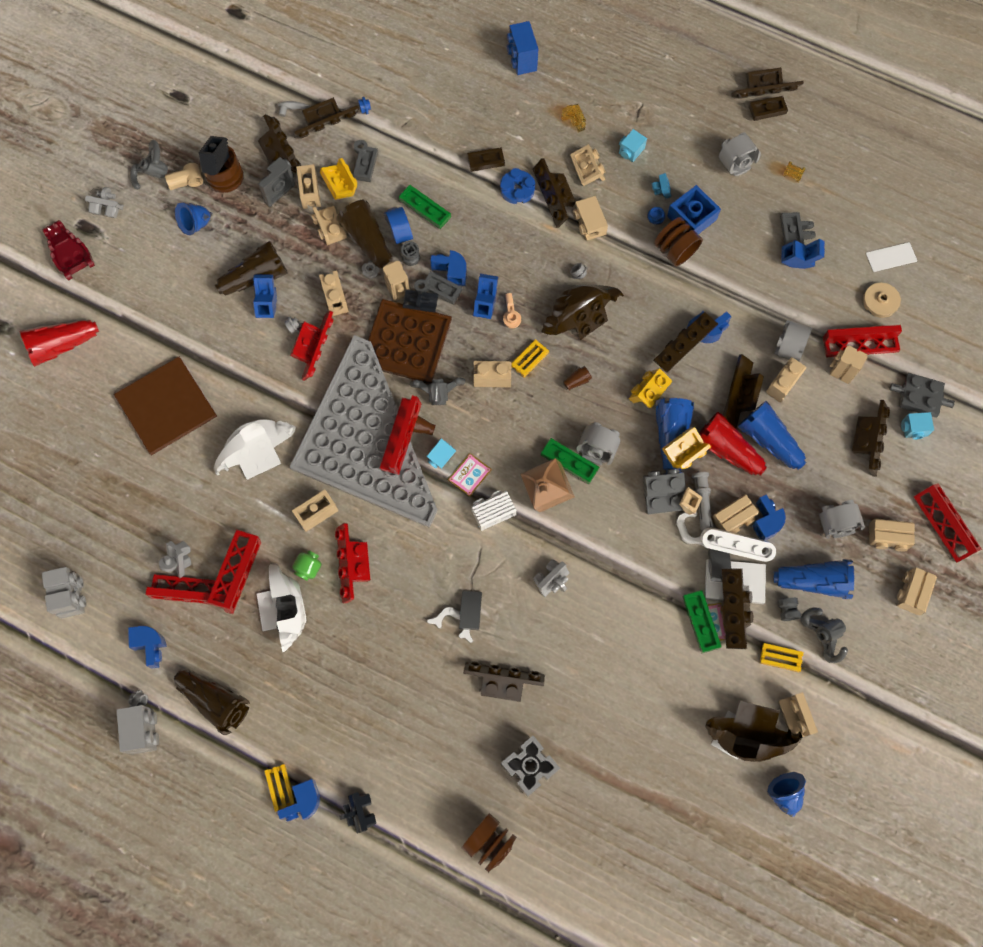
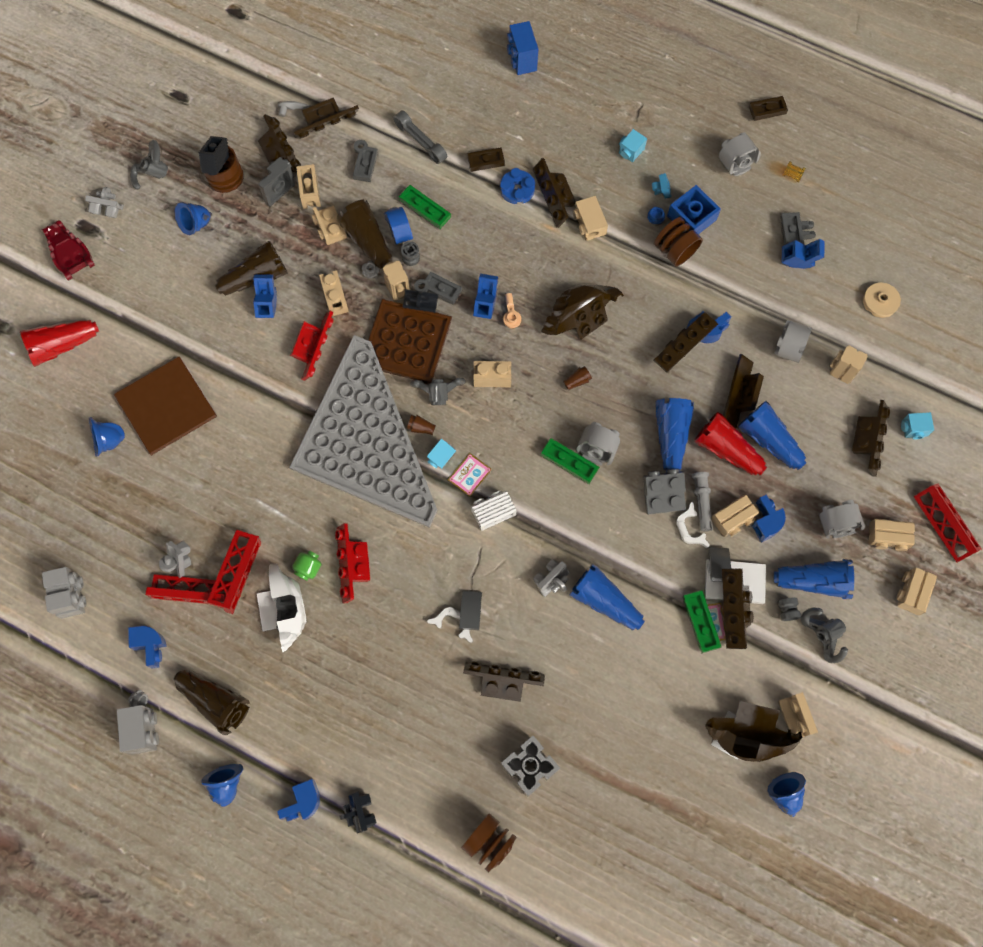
(105, 436): none -> blue piece
(189, 176): tan piece -> none
(223, 783): none -> blue piece
(253, 447): white animal -> none
(272, 790): yellow tile -> none
(293, 324): light grey plate -> none
(315, 510): tan brick -> none
(339, 180): yellow bracket -> none
(364, 105): blue plate -> none
(400, 435): red fence -> none
(405, 123): none -> dark grey piece
(454, 265): blue brick -> none
(519, 369): yellow tile -> none
(547, 485): medium nougat piece -> none
(575, 114): clear yellow bracket -> none
(578, 271): light grey plate -> none
(587, 165): tan bracket -> none
(604, 597): none -> blue cone
(651, 388): yellow bracket -> none
(685, 449): yellow bracket -> none
(690, 501): tan slope -> none
(738, 544): white plate -> none
(764, 81): dark brown bracket -> none
(786, 379): tan brick -> none
(798, 660): yellow tile -> none
(864, 334): red fence -> none
(891, 257): white sticker -> none
(922, 394): dark grey plate -> none

